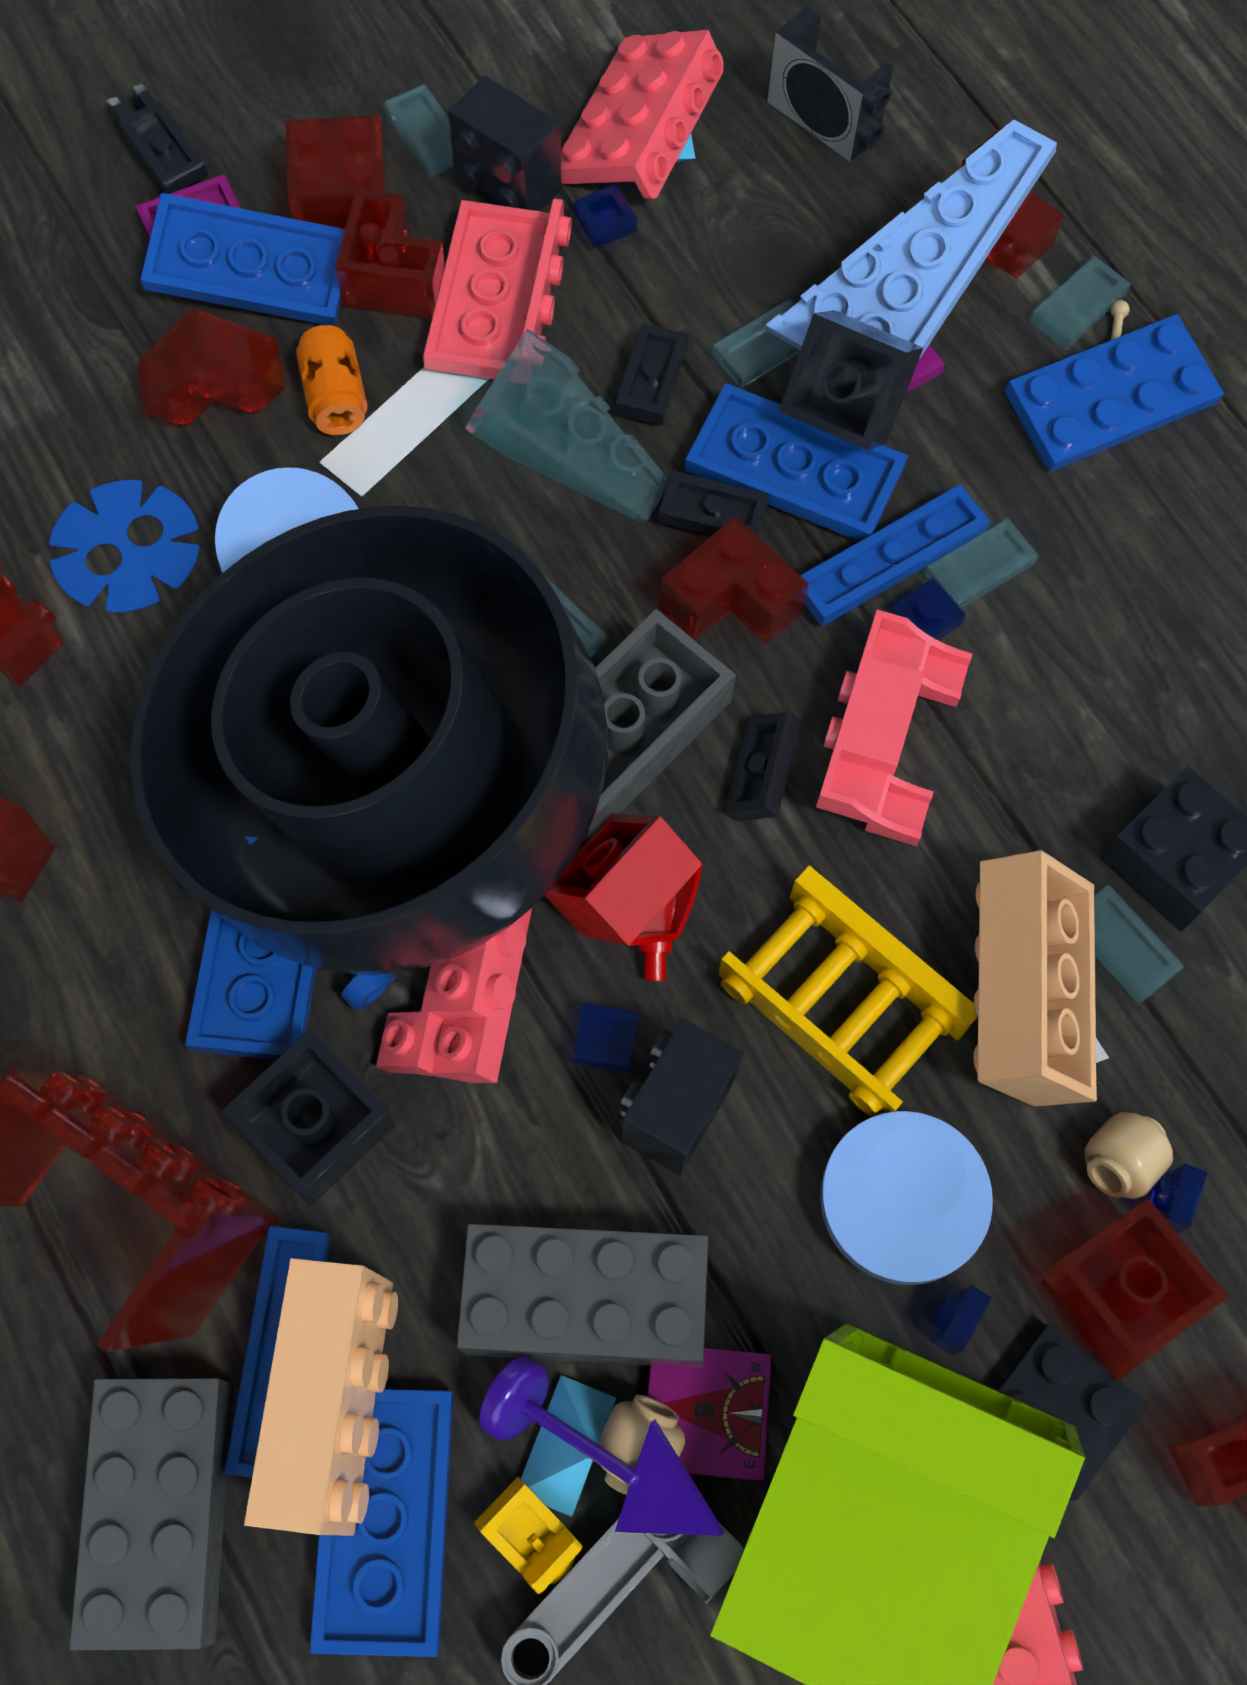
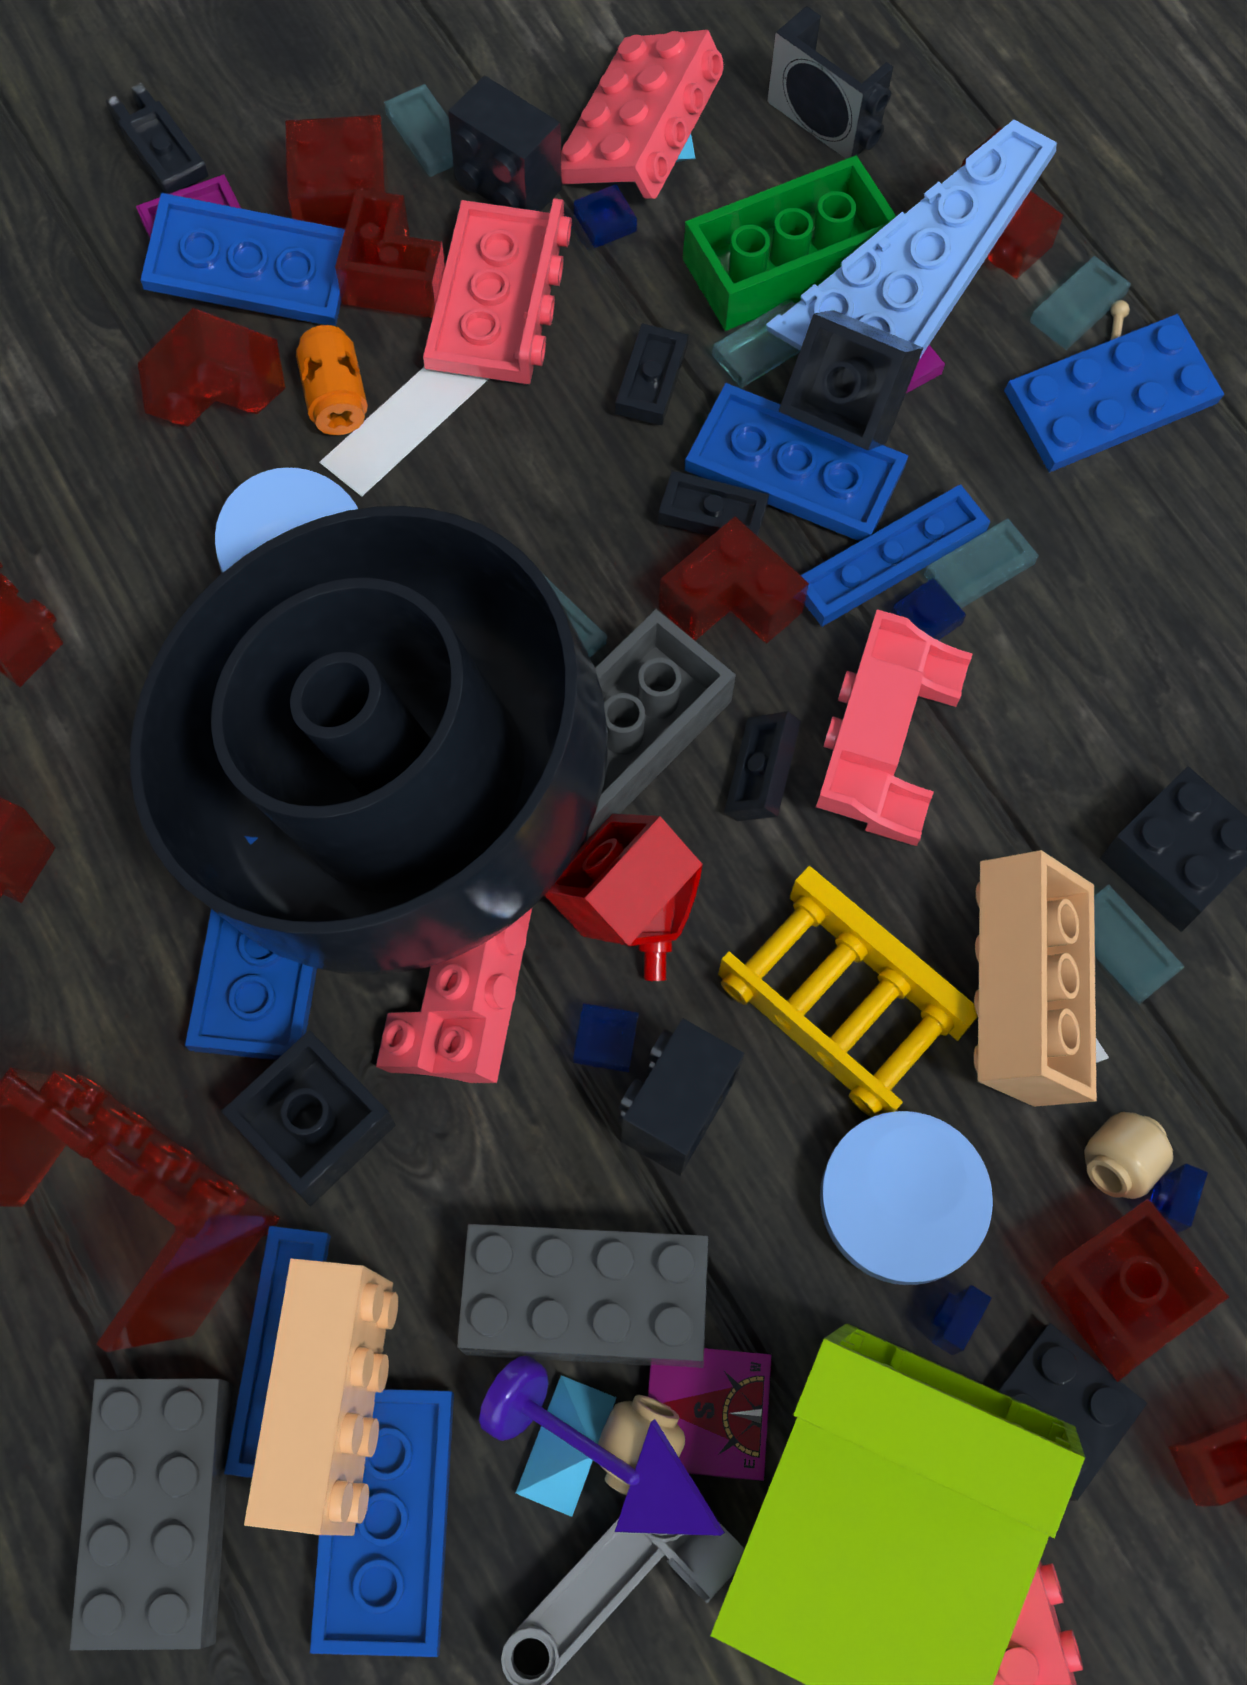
(131, 583): blue piece -> none
(366, 989): blue tile -> none
(529, 1536): yellow bracket -> none
(556, 426): clear light blue wedge -> none
(782, 240): none -> green brick

